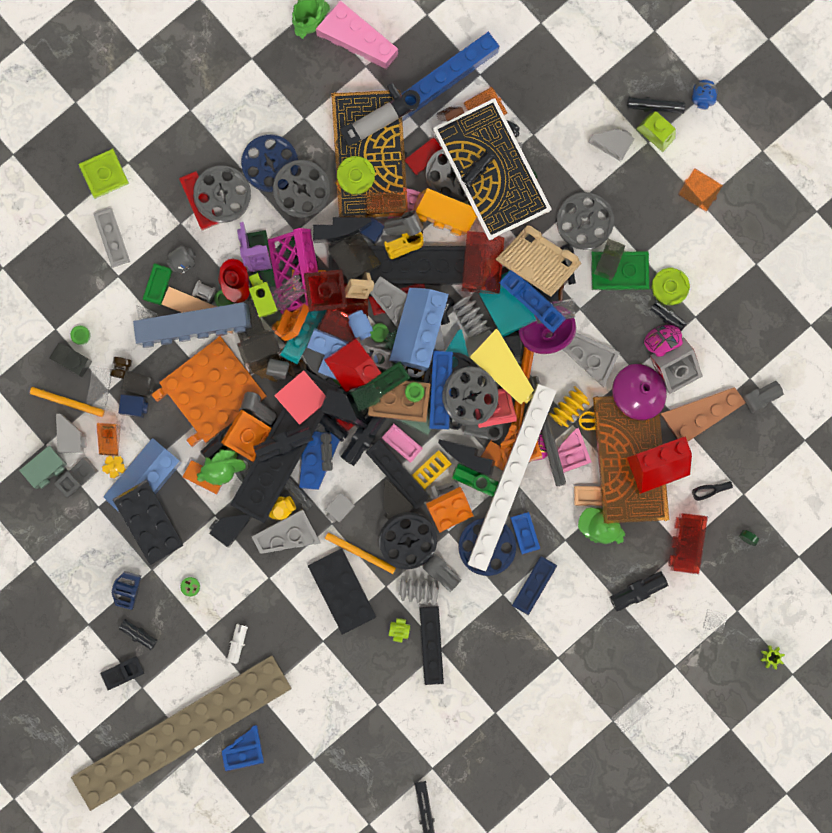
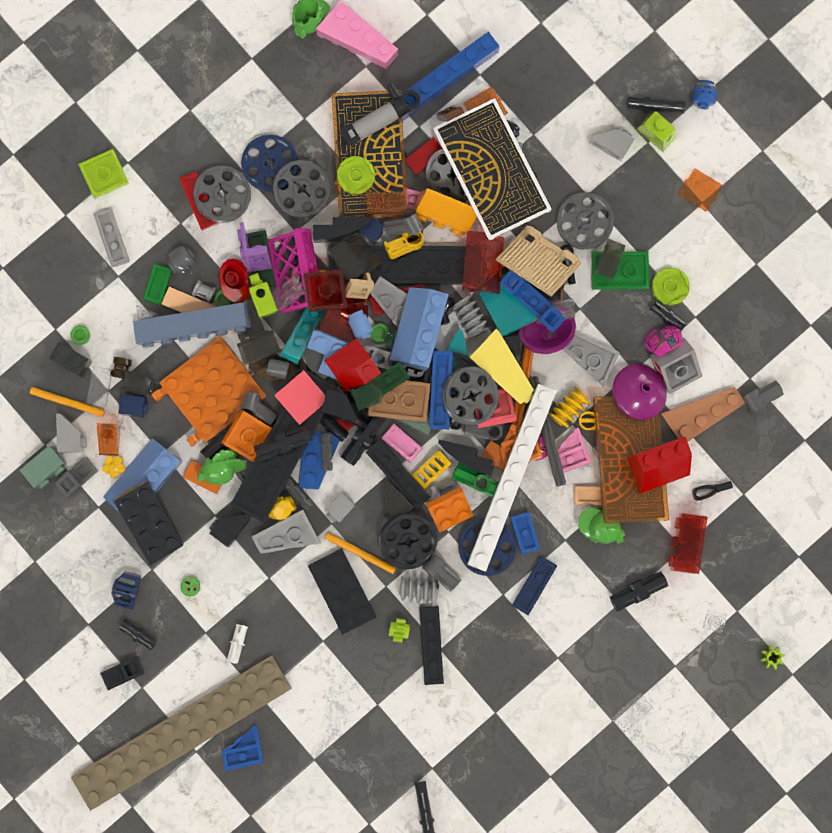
(290, 323): orange slope -> none
(414, 392): bright green tile -> none
(478, 168): black pin -> none
(749, 537): dark green tile -> none

